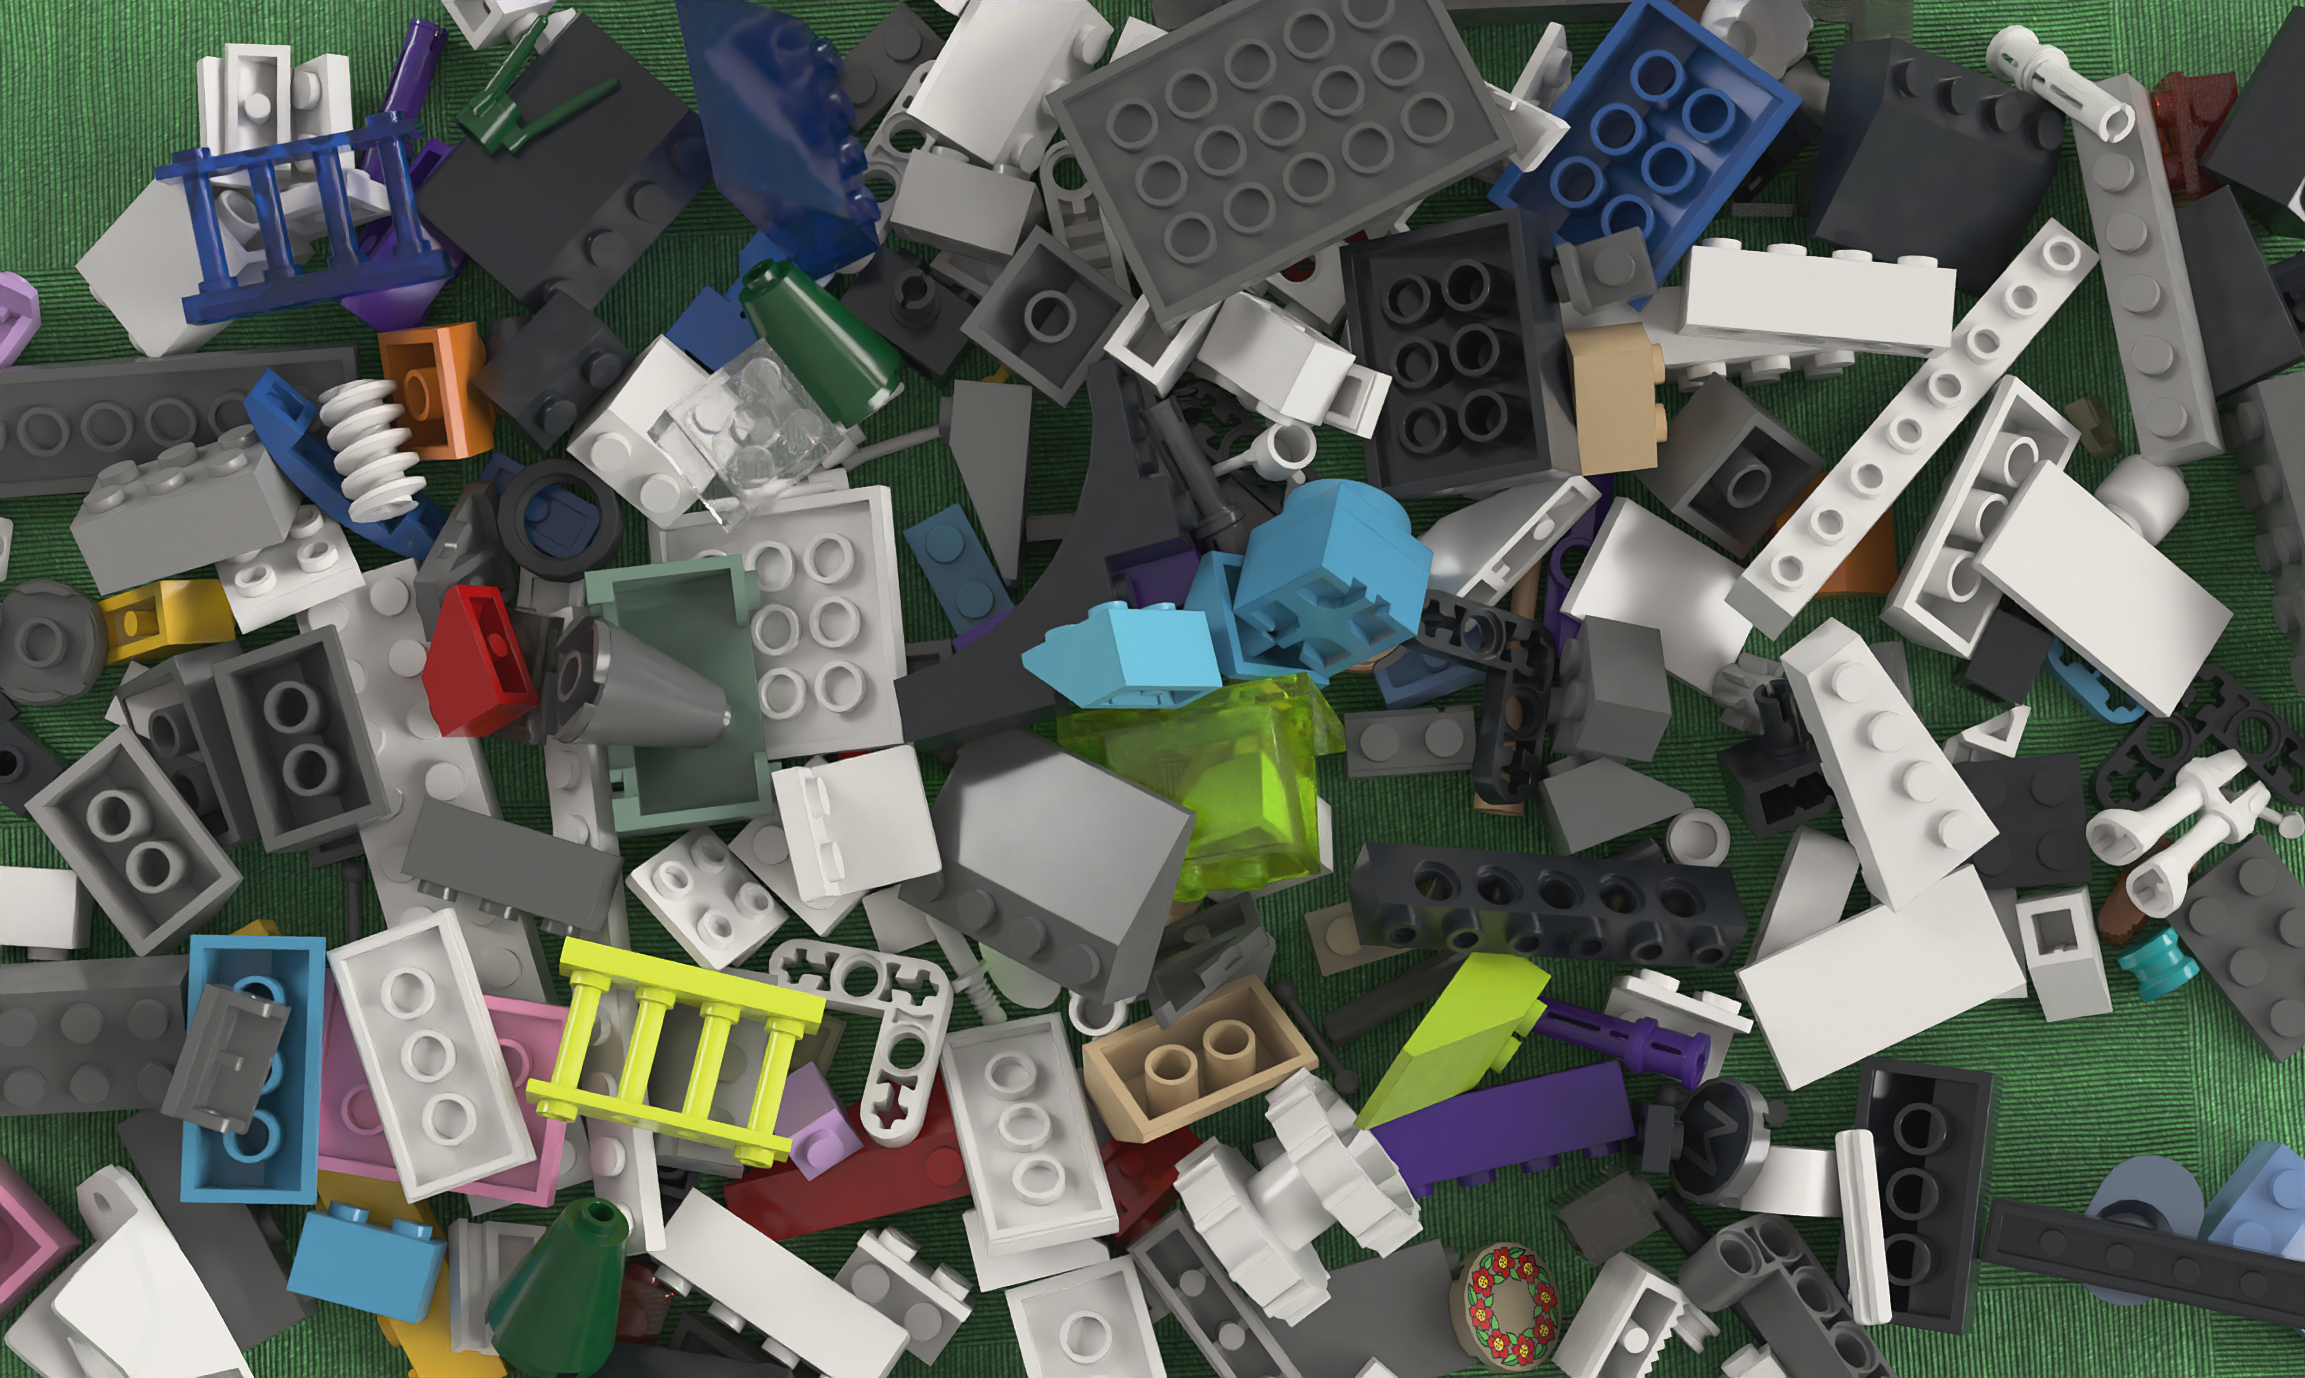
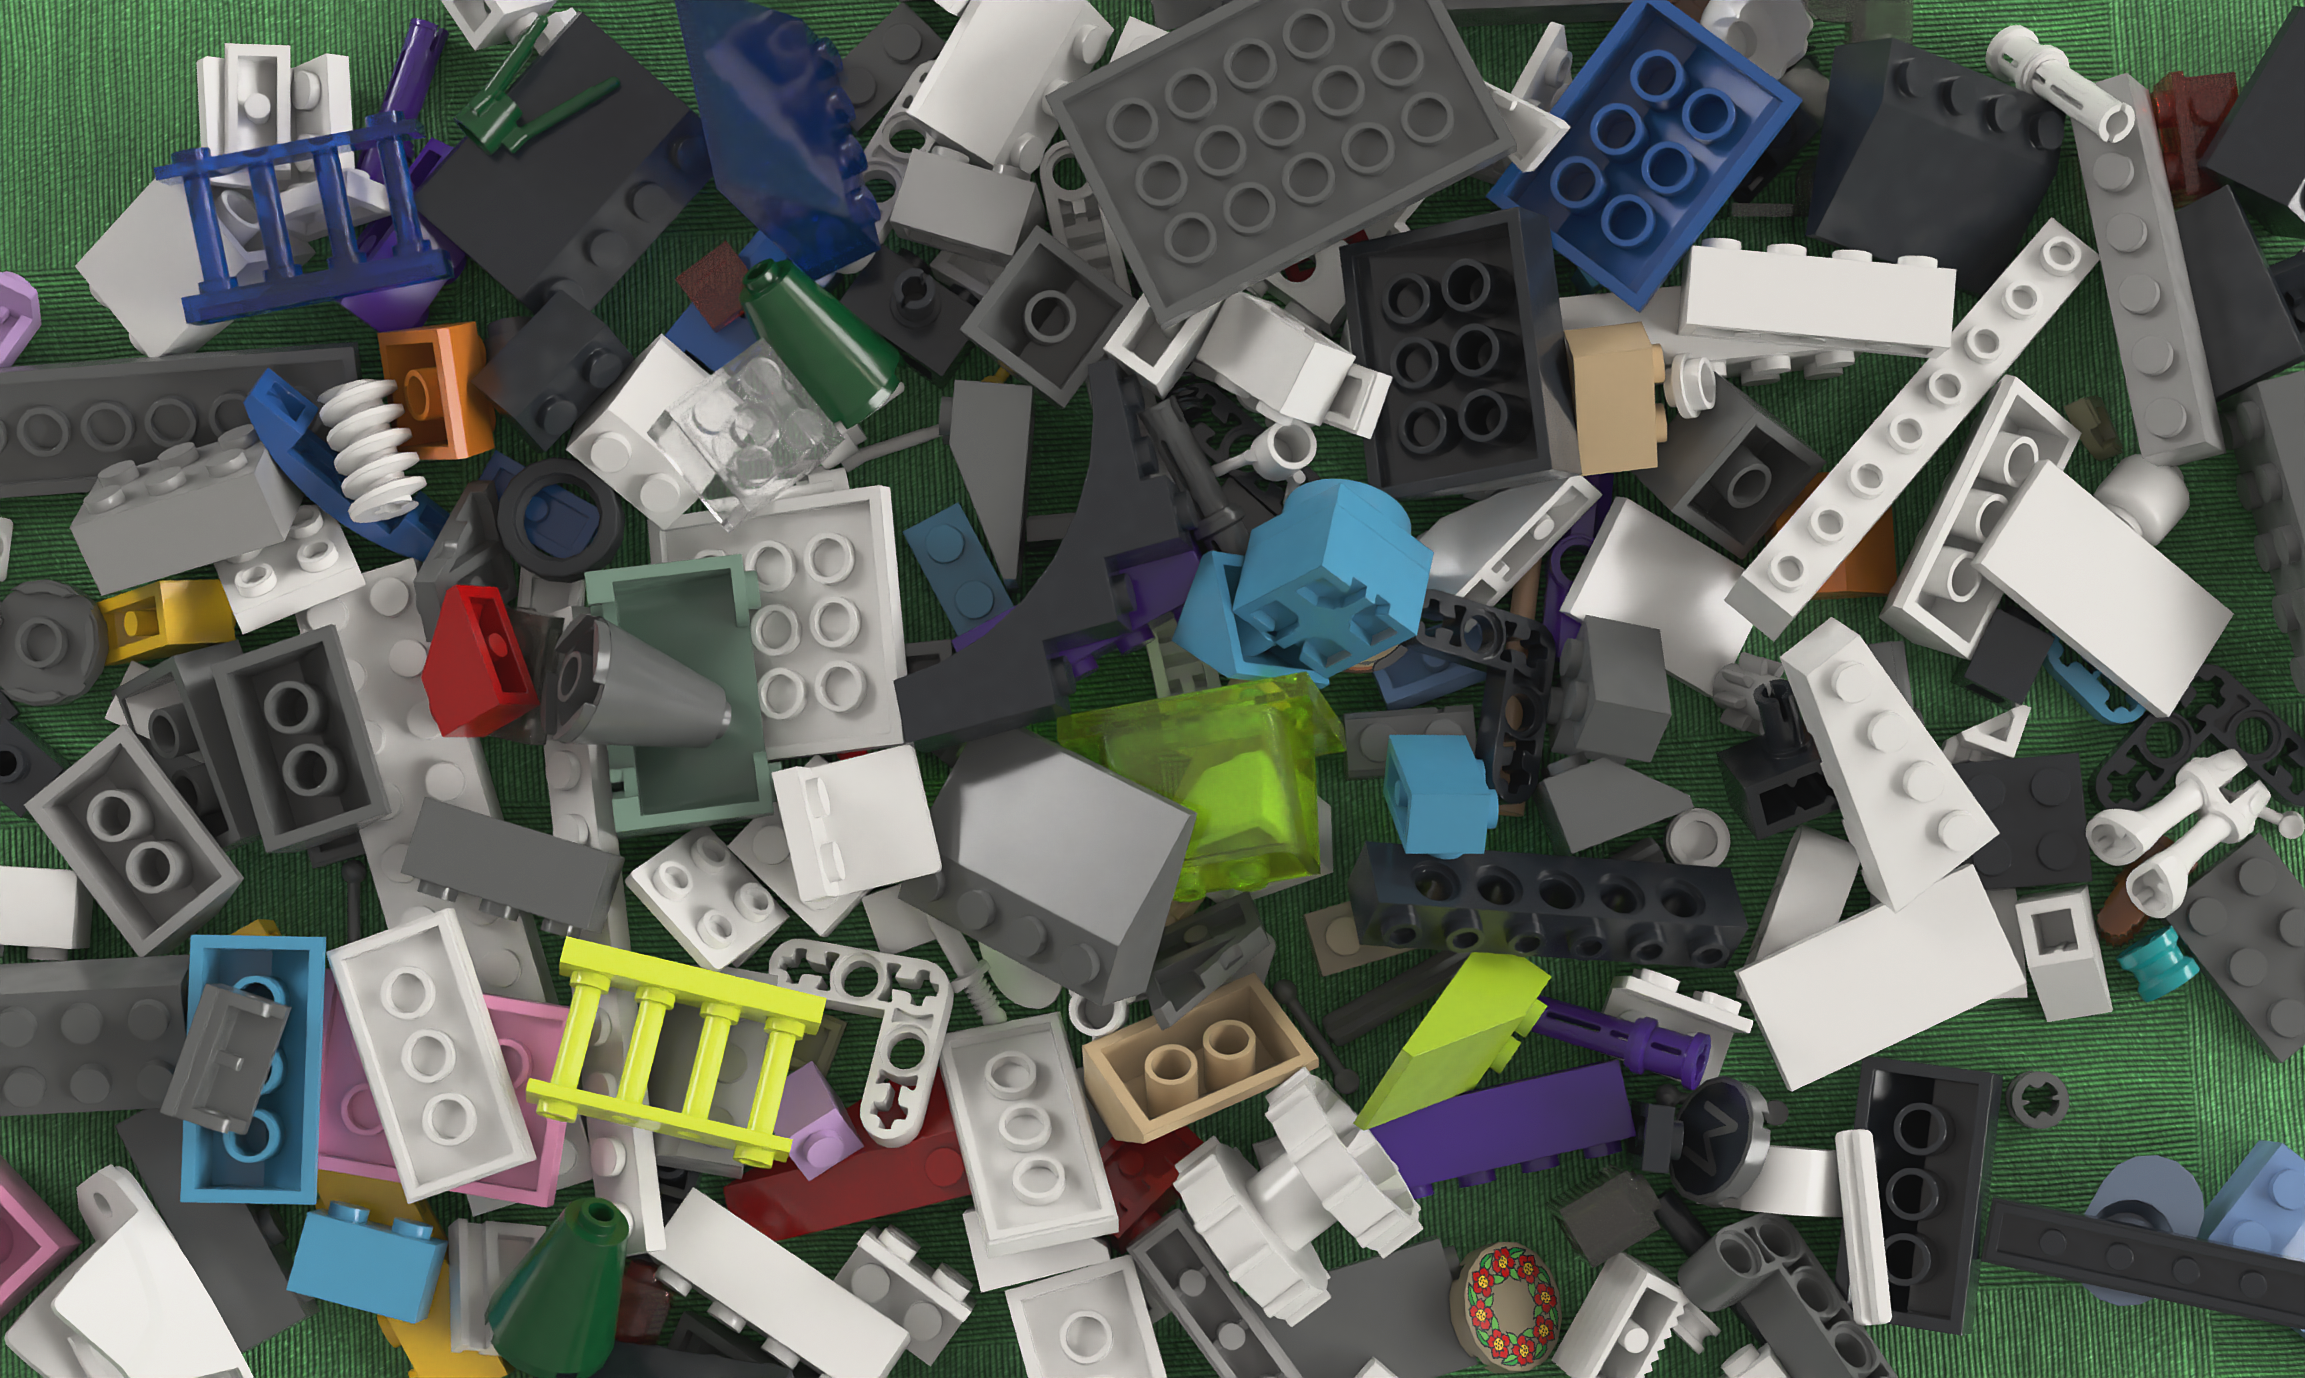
(715, 286): none -> clear red tile
(1129, 658): medium azure slope -> none
(1438, 795): none -> dark azure brick
(1604, 272): dark grey bracket -> none
(1690, 385): none -> white plate
(2037, 1119): none -> dark grey bush

